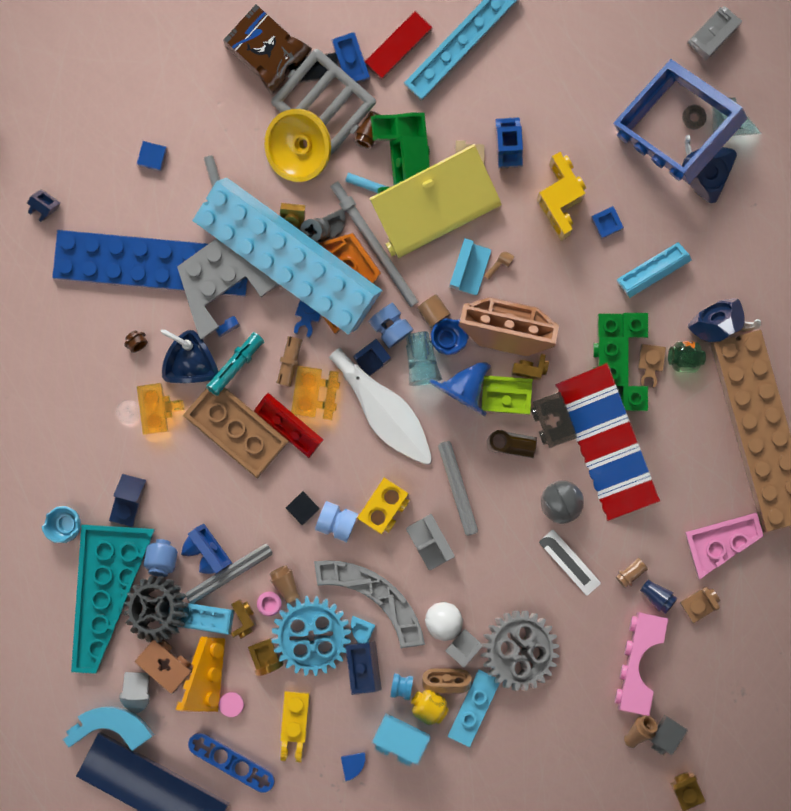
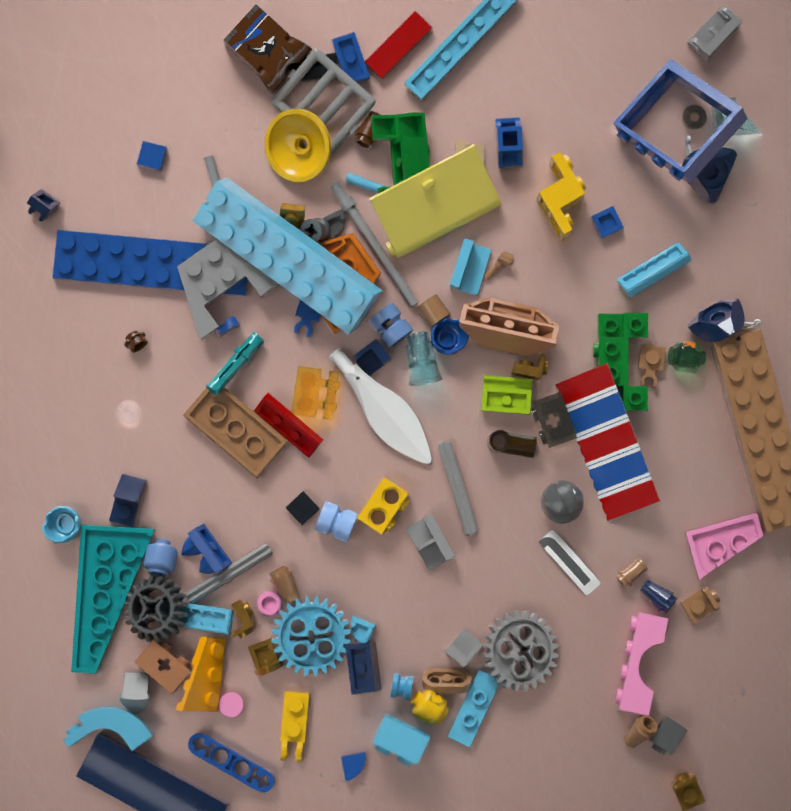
(156, 408): clear yellow hinge -> none
(188, 359): dark blue hat -> none
(289, 361): medium nougat pin -> none
(378, 590): light grey tile -> none
(444, 621): white hair -> none
(466, 386): blue piece -> none

